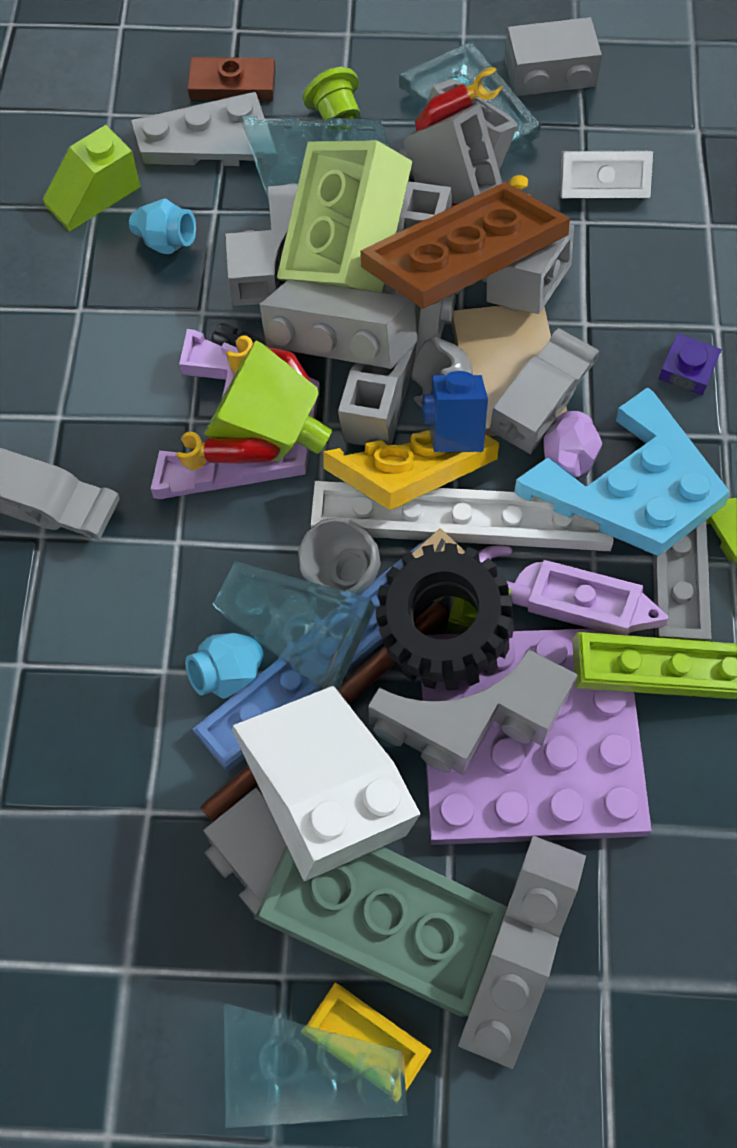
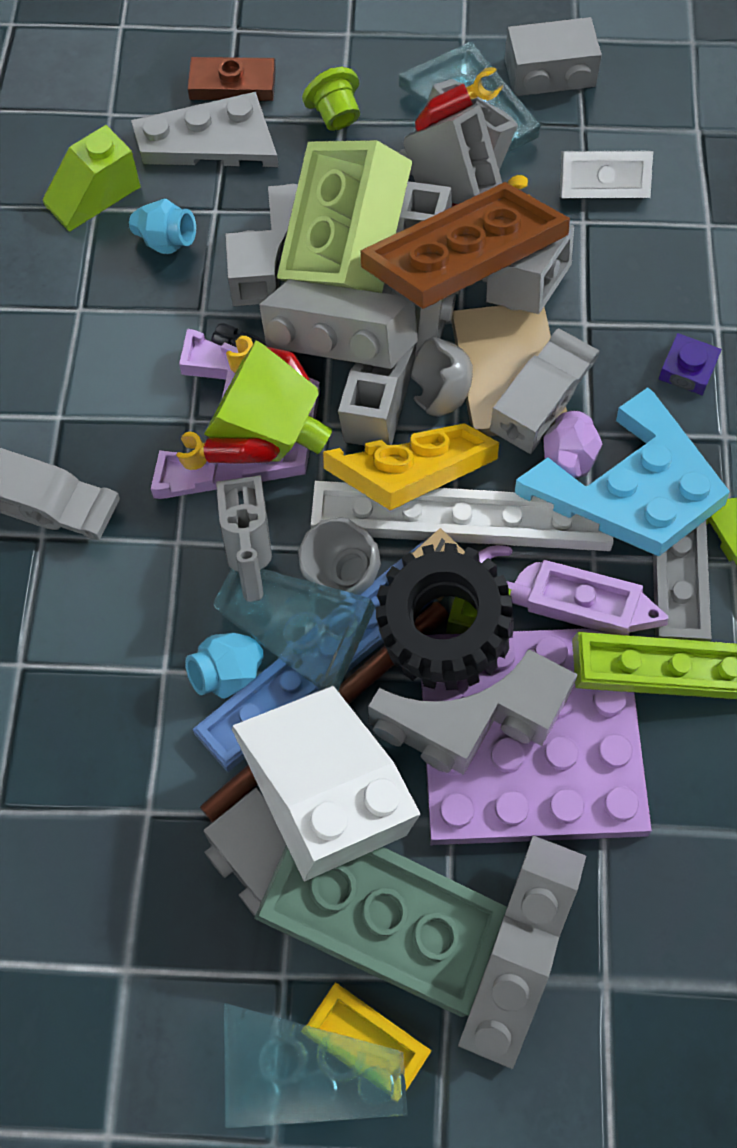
(245, 531): none -> light grey piece
(282, 144): clear light blue wing -> none
(456, 412): blue brick -> none

